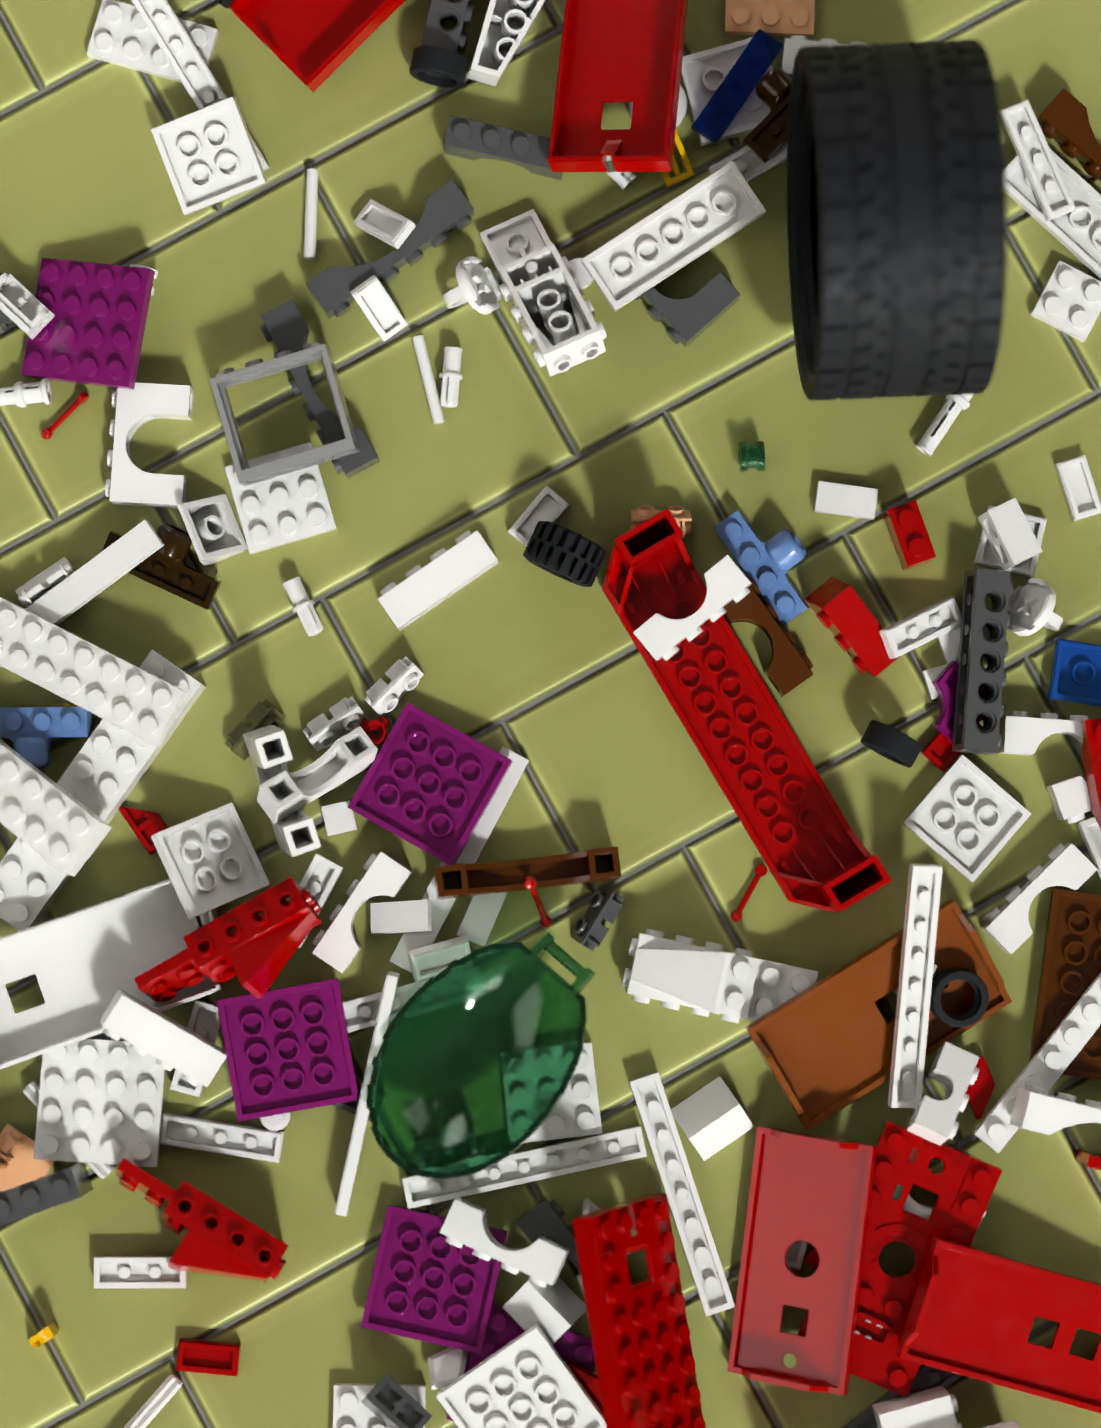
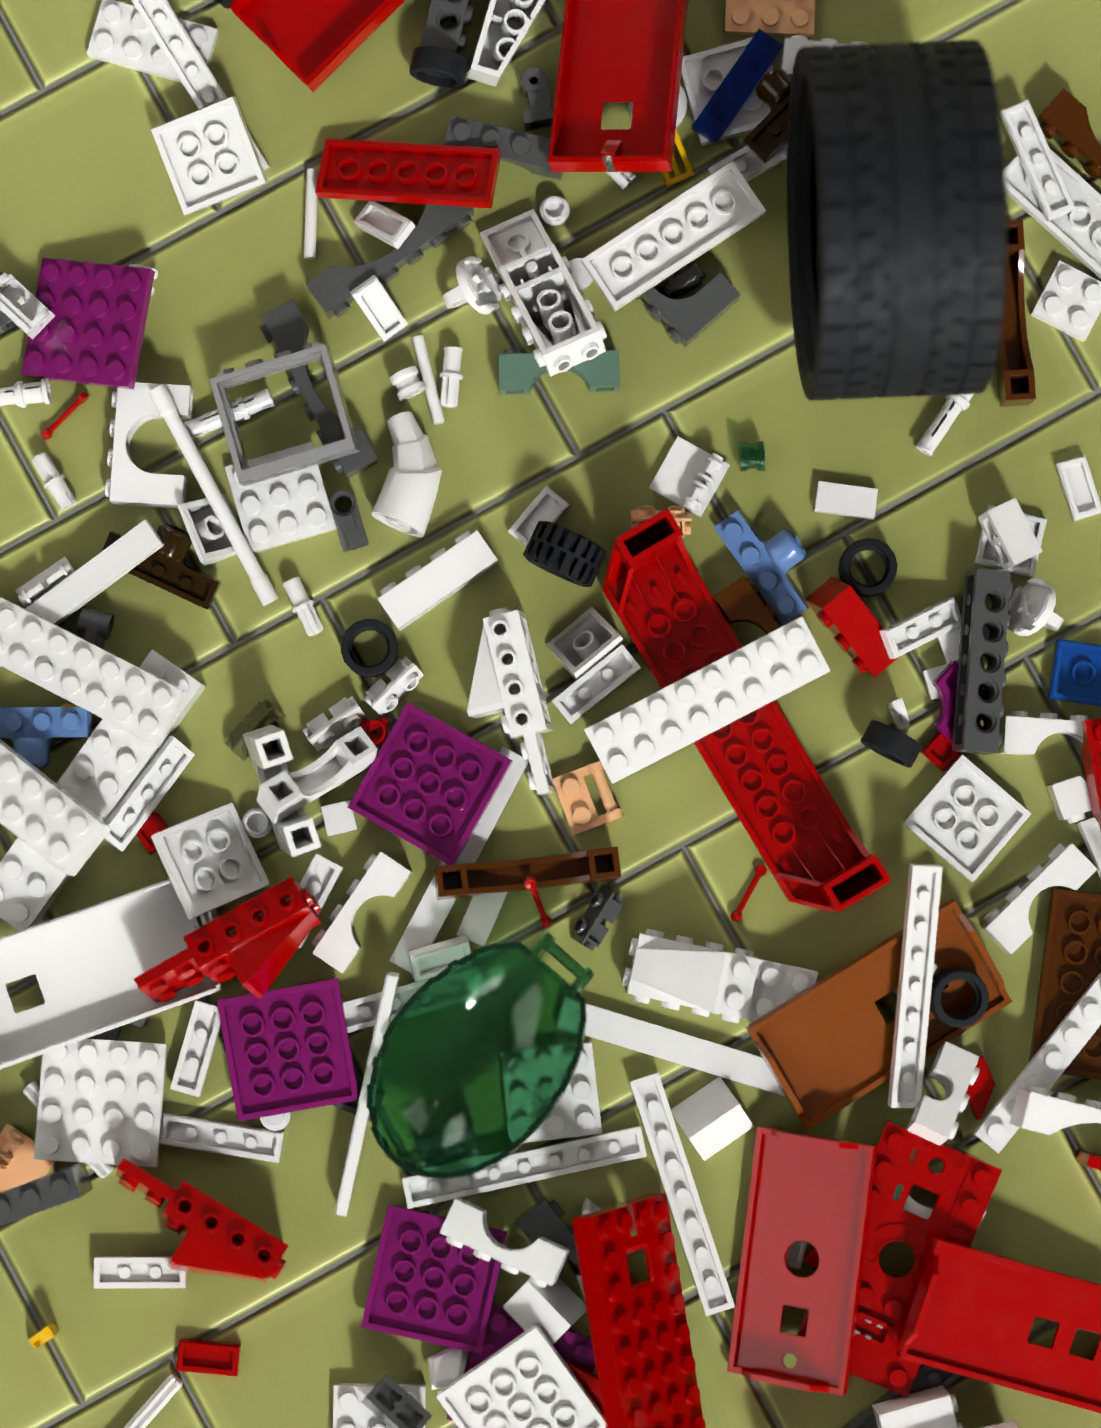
(54, 481): none -> white axle
(95, 626): none -> dark grey piece
(147, 792): none -> white plate
(162, 1038): white brick -> none
(168, 410): none -> white piece
(241, 407): none -> white pin
(256, 823): none -> white plate
(349, 524): none -> dark grey piece
(369, 625): none -> black tyre
(401, 916): white tile -> none
(407, 383): none -> white wheel
(408, 173): none -> red plate
(412, 482): none -> white piece
(497, 690): none -> white wedge
(520, 372): none -> sand green arch
(536, 90): none -> dark grey leg
(554, 210): none -> white plate
(577, 800): none -> light nougat plate
(584, 643): none -> white slope
(596, 684): none -> white plate
(680, 1048): none -> white tile
(684, 280): none -> clear smoke cone
(689, 476): none -> white hinge
(707, 700): none -> white brick
(724, 584): white arch -> none
(878, 547): none -> black tyre
(899, 714): none -> white tile
(909, 535): red brick -> none
(1014, 360): none -> reddish brown arch

